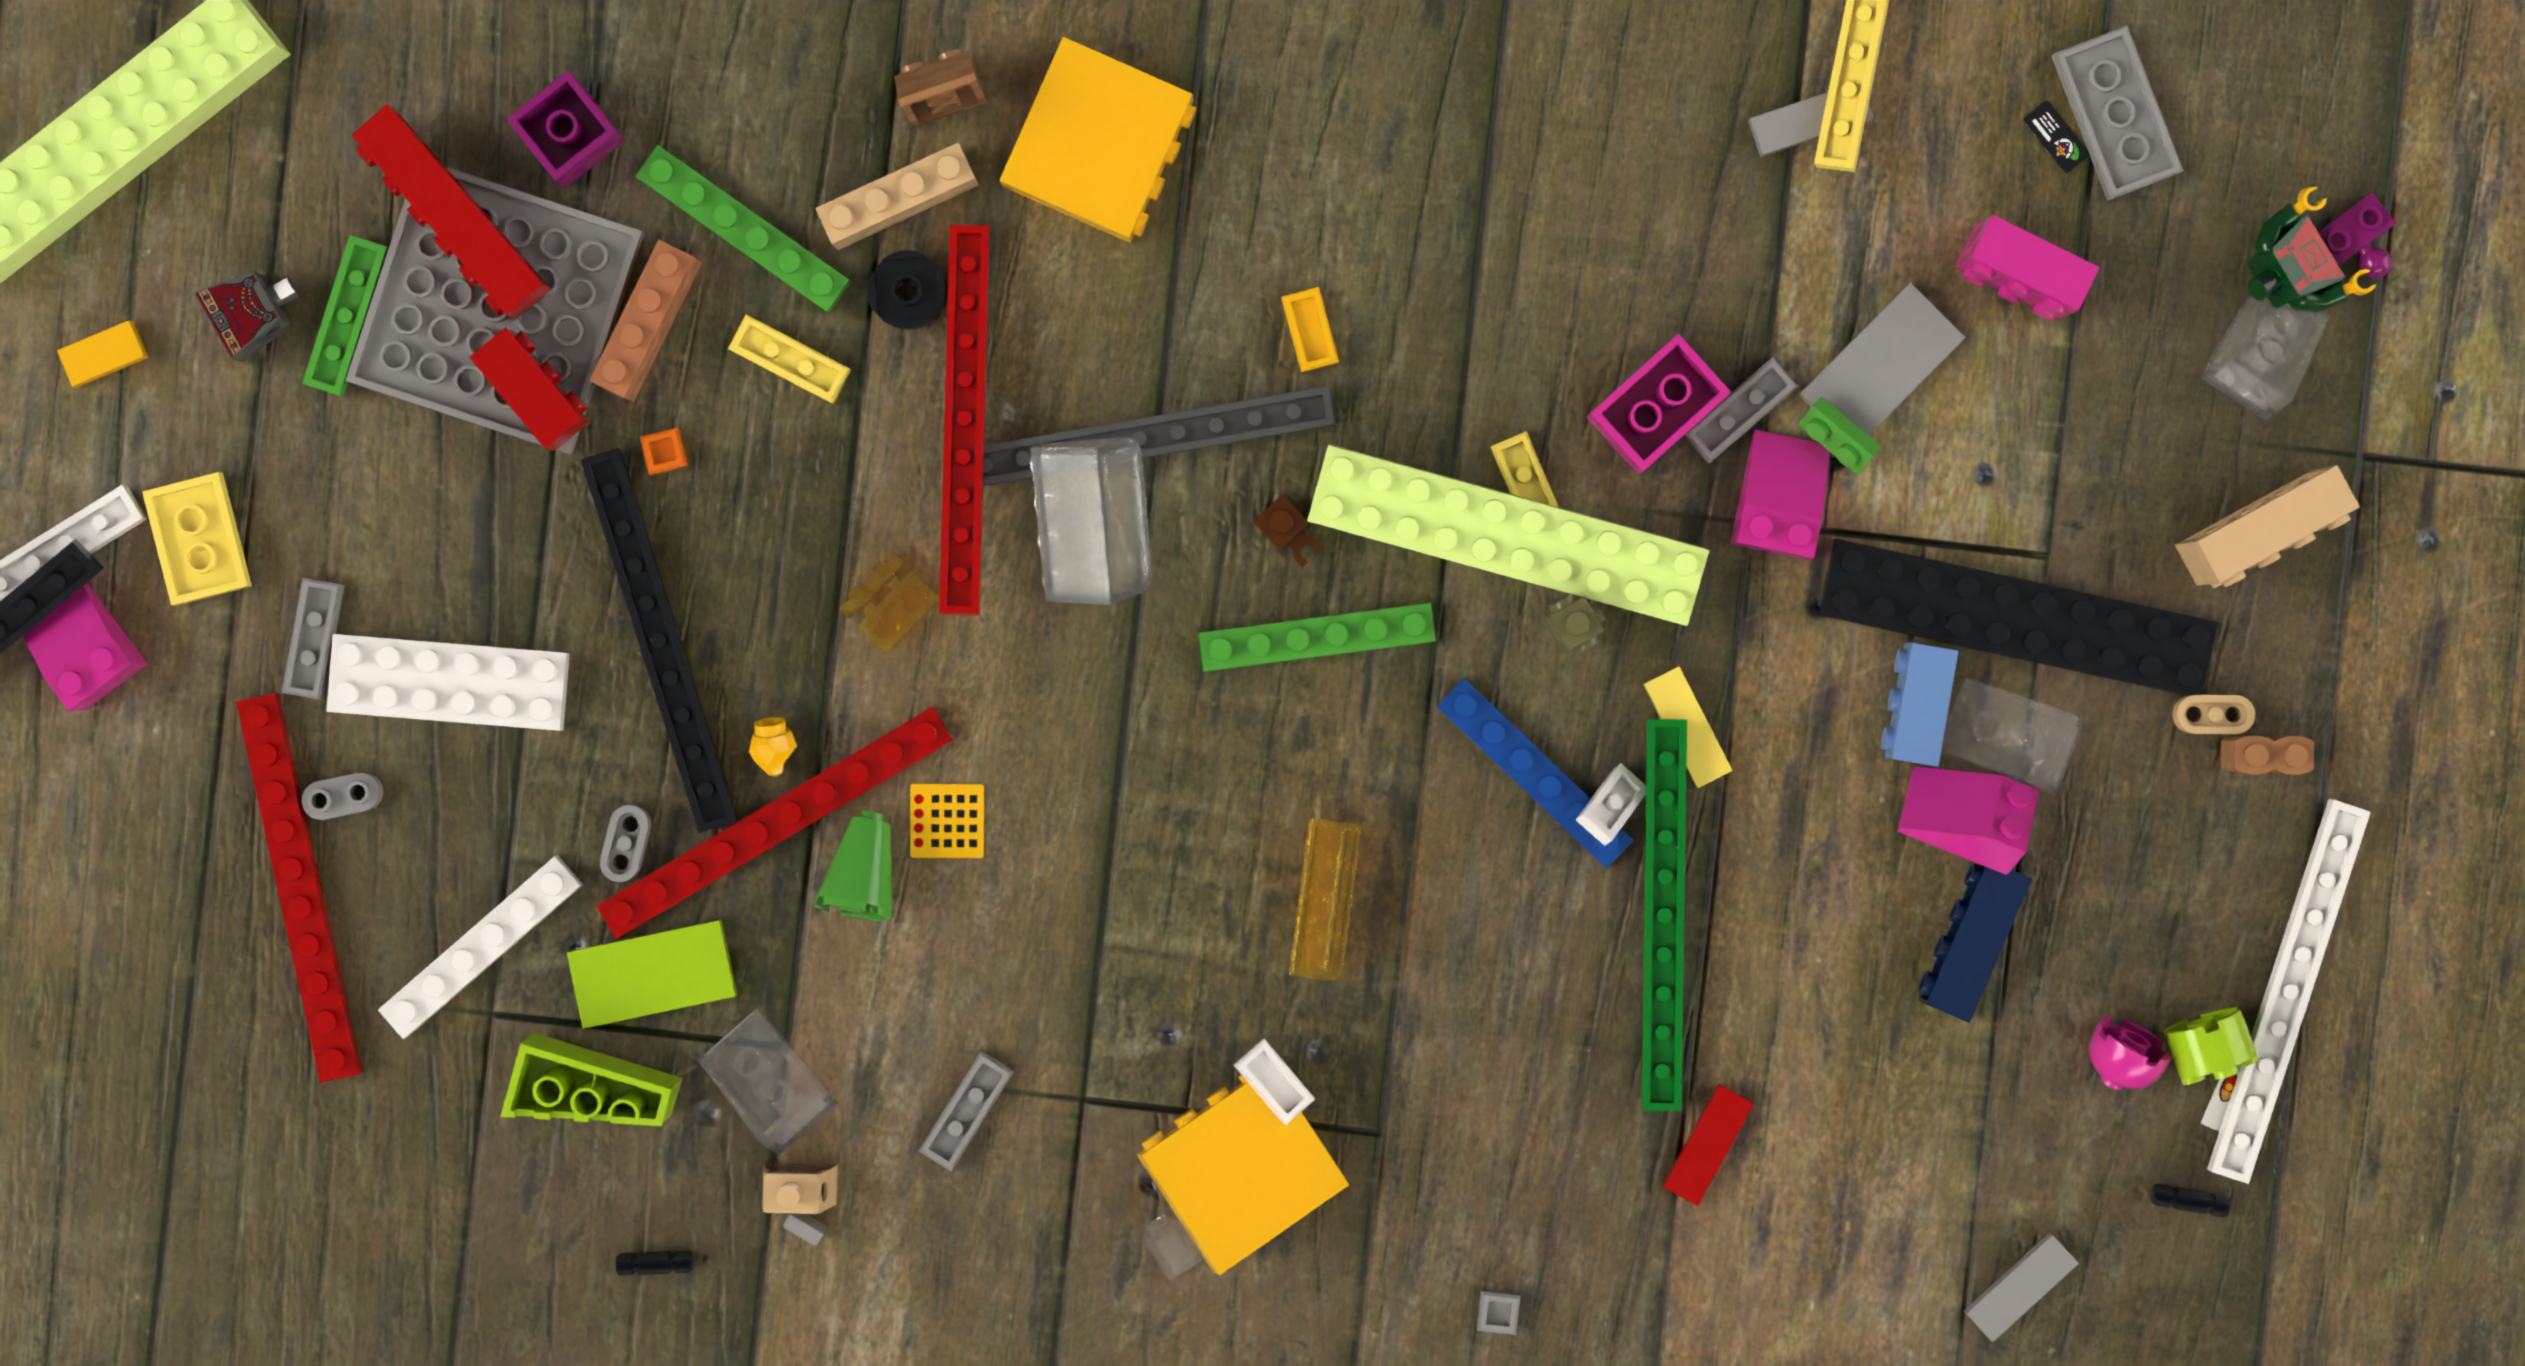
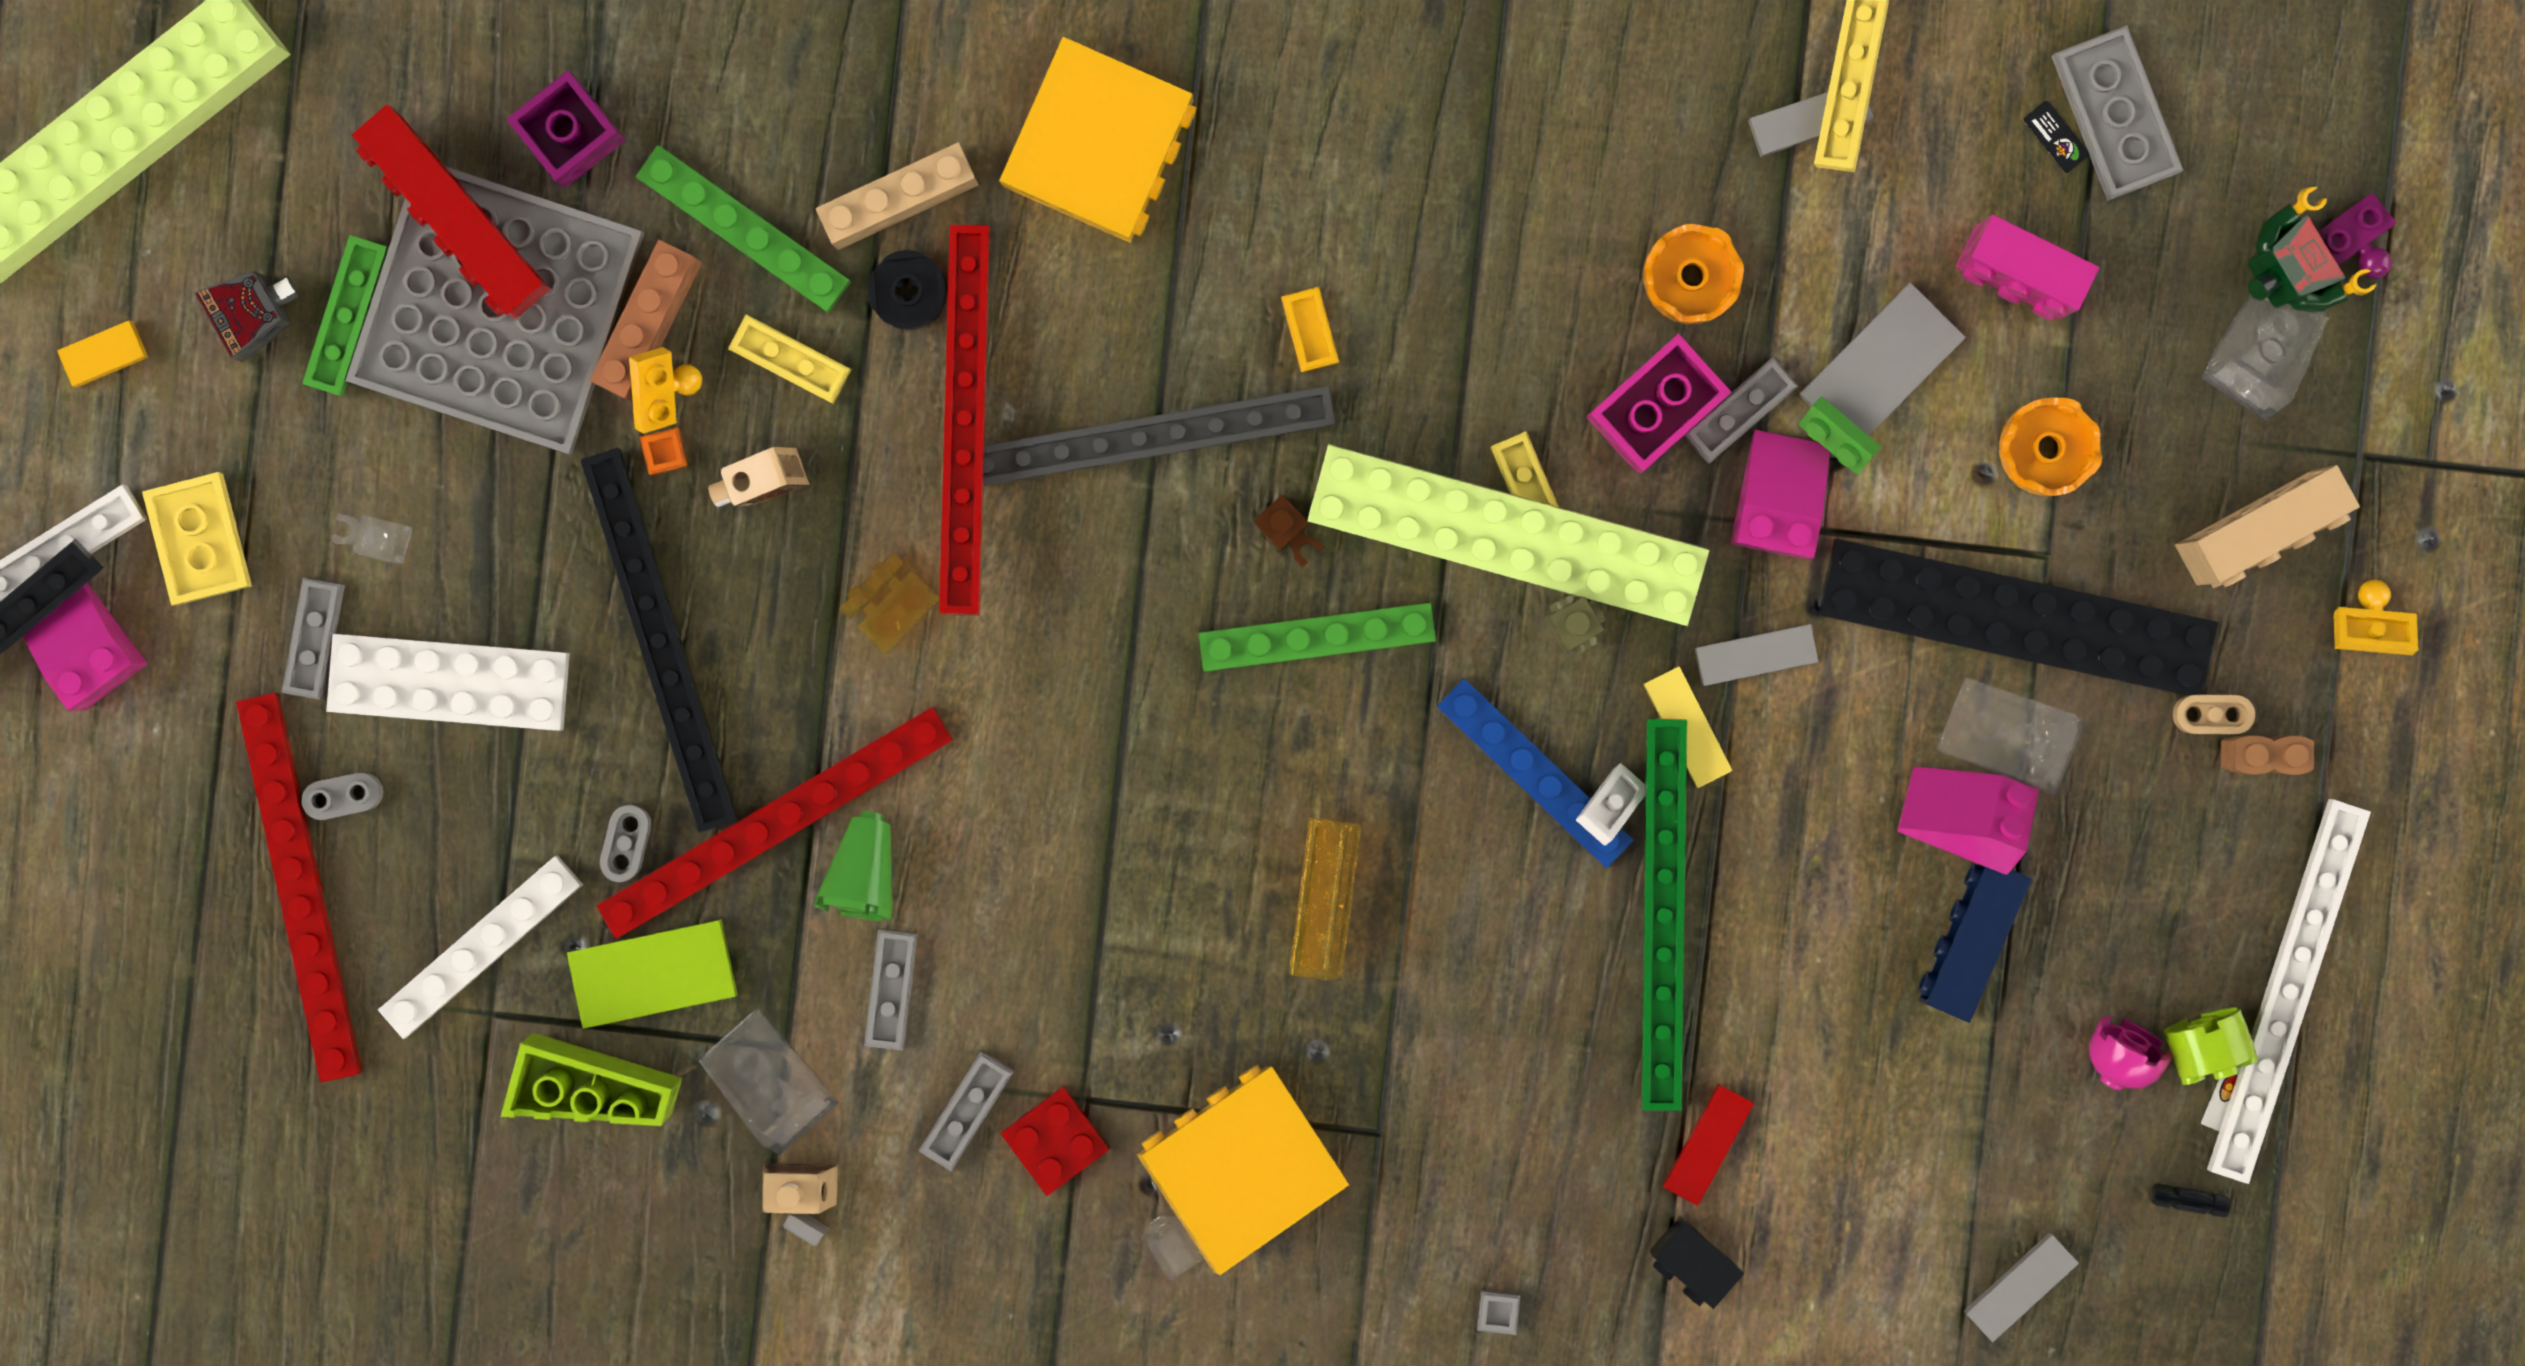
(375, 538): none -> clear brick
(531, 388): red brick -> none
(654, 1262): black axle -> none
(655, 388): none -> yellow plate
(759, 478): none -> tan torso
(772, 744): yellow rock -> none
(891, 989): none -> light grey tile
(939, 87): medium nougat slope -> none
(947, 820): yellow sticker -> none
(1055, 1140): none -> red plate
(1092, 520): clear windscreen -> none
(1274, 1082): white tile -> none
(1695, 1263): none -> black brick
(1713, 254): none -> light orange plate
(1756, 655): none -> light grey tile
(1919, 704): medium blue brick -> none
(2076, 439): none -> light orange plate
(2372, 627): none -> yellow plate

